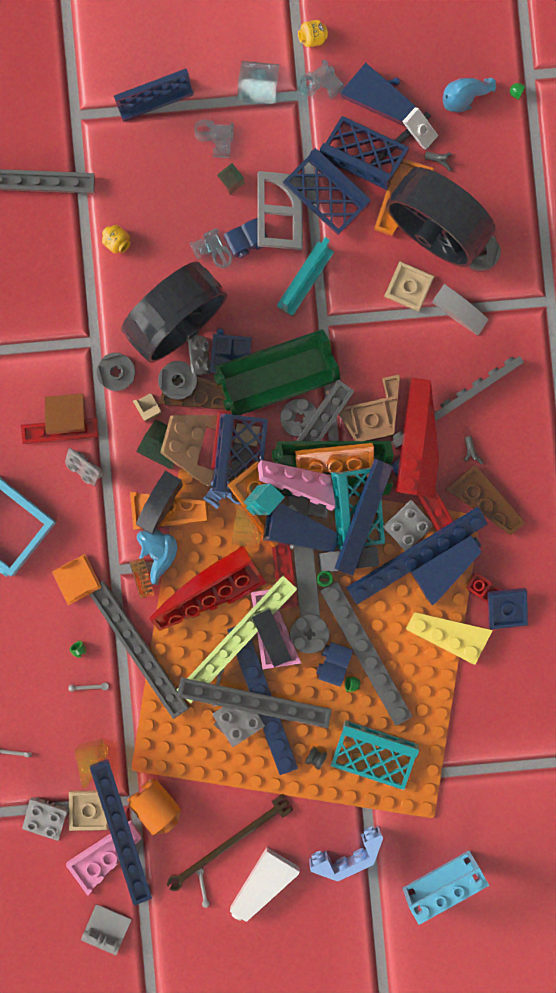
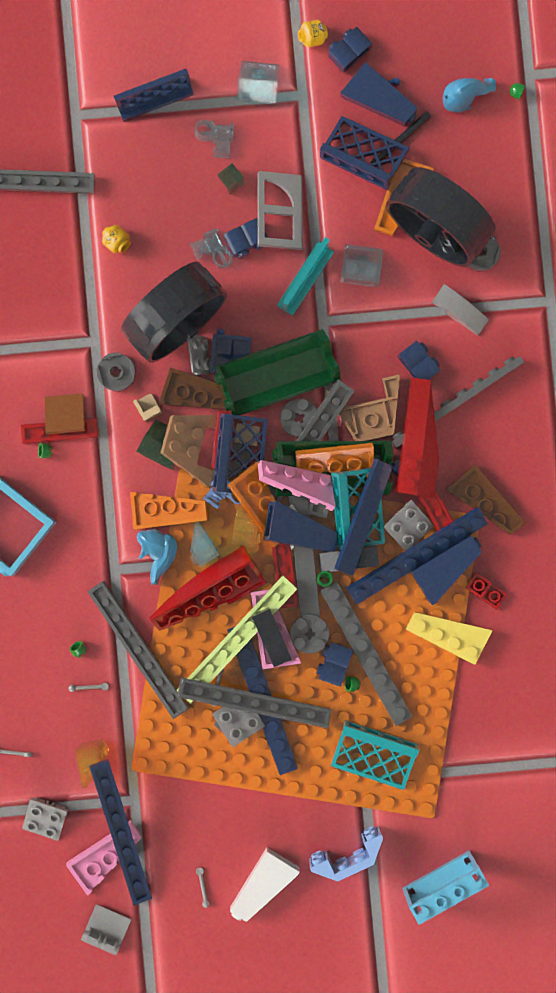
(44, 450): none -> green hinge
(76, 579): orange piece -> none
(77, 463): light grey hinge -> none
(86, 811): tan tile -> none
(141, 578): clear orange tile -> none
(155, 807): orange cylinder -> none
(159, 502): black slope -> none
(169, 373): dark grey plate -> none
(202, 546): none -> clear light blue slope
(263, 500): teal brick -> none
(278, 808): dark brown hinge -> none
(316, 757): pearl dark grey wheel -> none
(323, 78): clear light blue piece -> none
(335, 177): dark blue fence -> none
(349, 49): none -> dark blue brick
(361, 265): none -> clear light blue slope
(409, 286): tan tile -> none
(418, 361): none -> dark blue brick
(420, 128): white plate -> none
(440, 158): dark grey bar -> none
(471, 450): dark grey bar -> none
(507, 608): dark blue tile -> none

